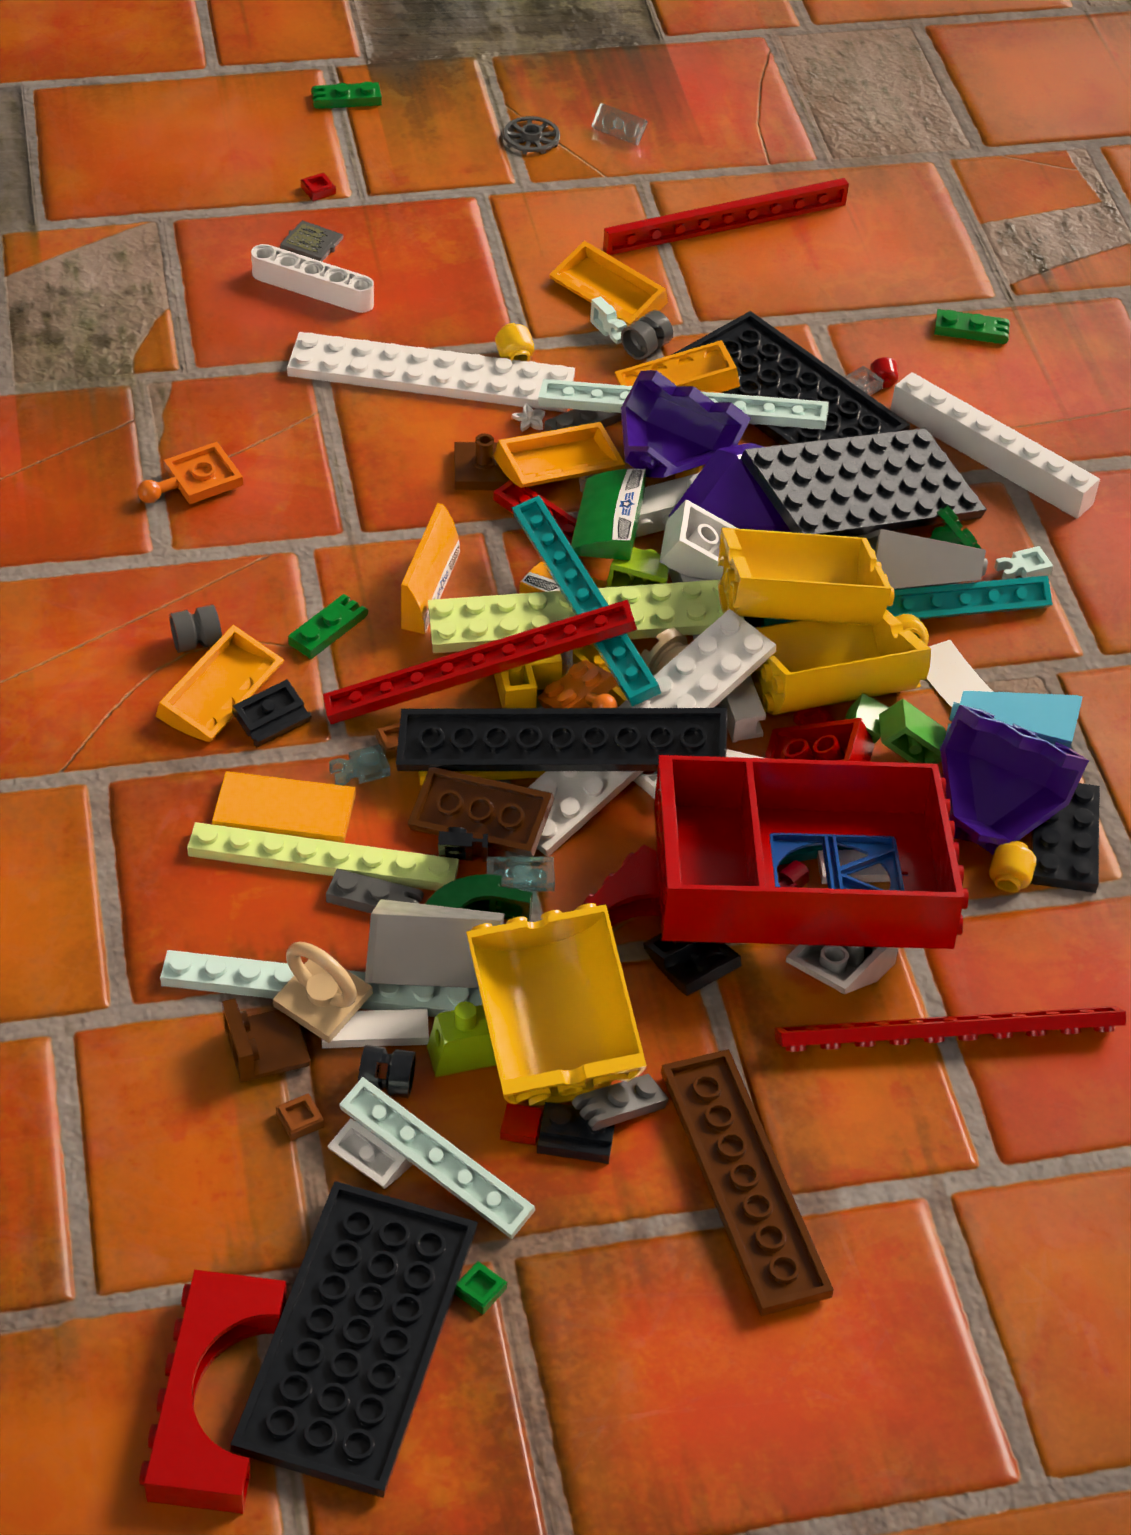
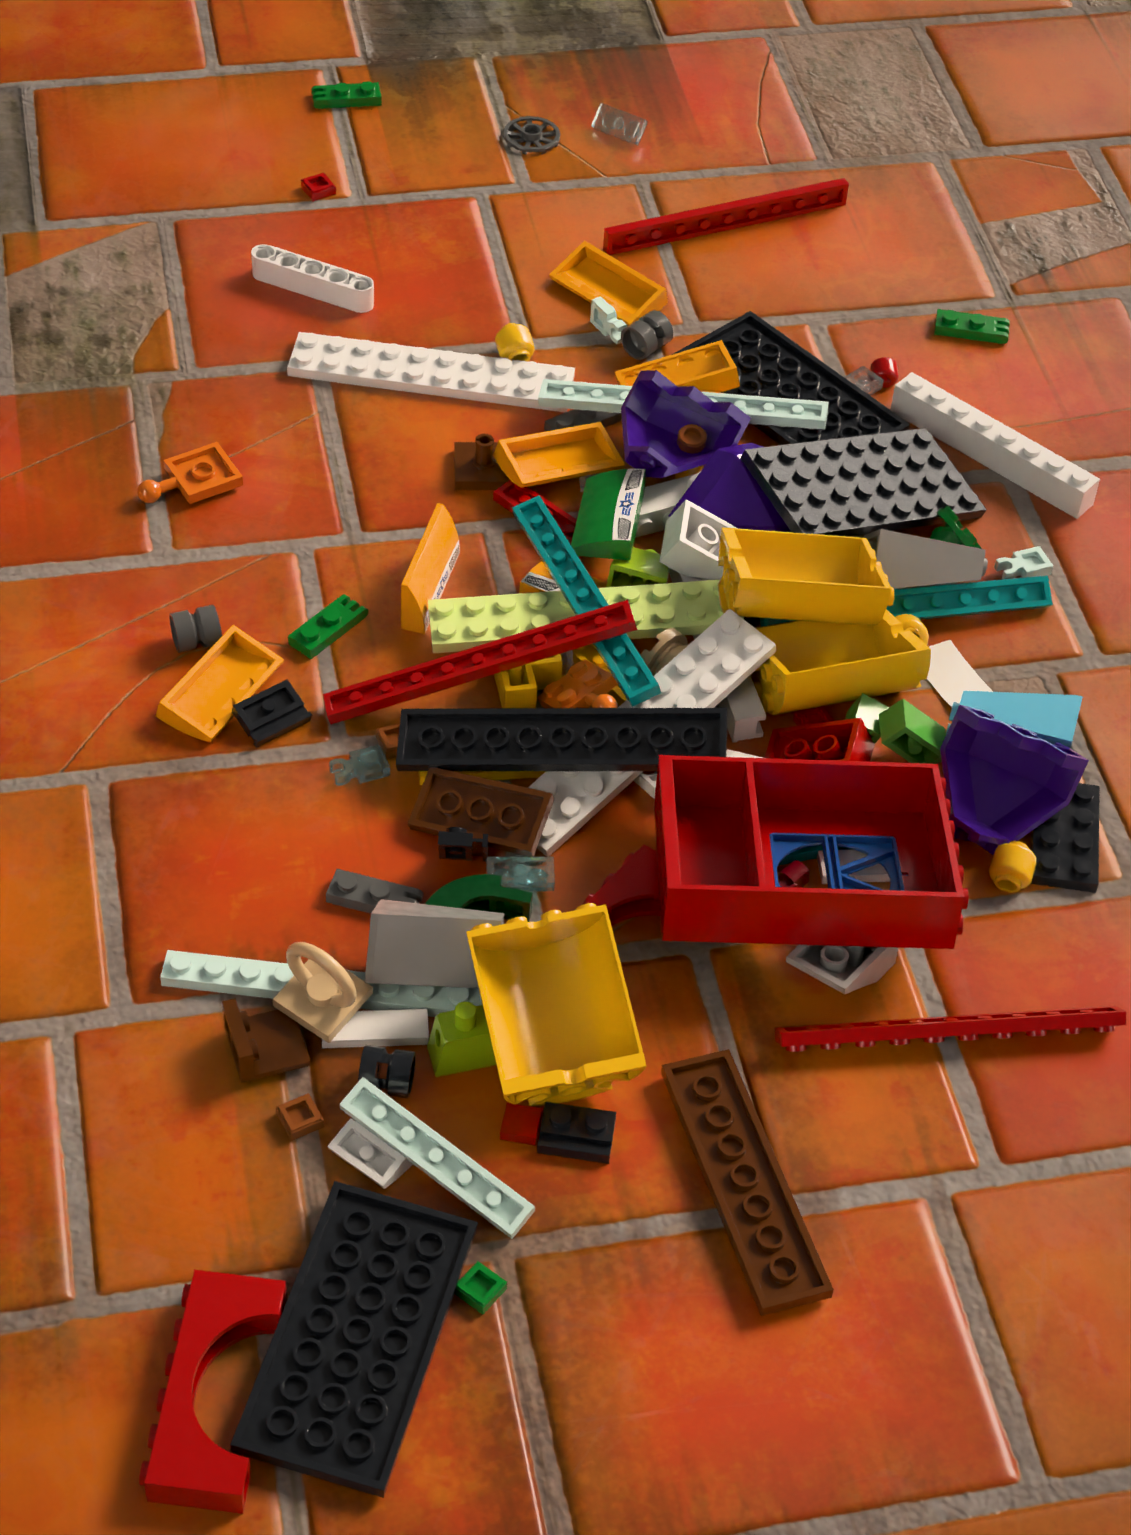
(284, 806): light orange tile -> none
(311, 241): piece -> none
(320, 856): yellowish green plate -> none
(530, 418): white plant -> none
(620, 1102): dark grey hinge -> none
(691, 438): none -> dark orange tile
(692, 963): black slope -> none

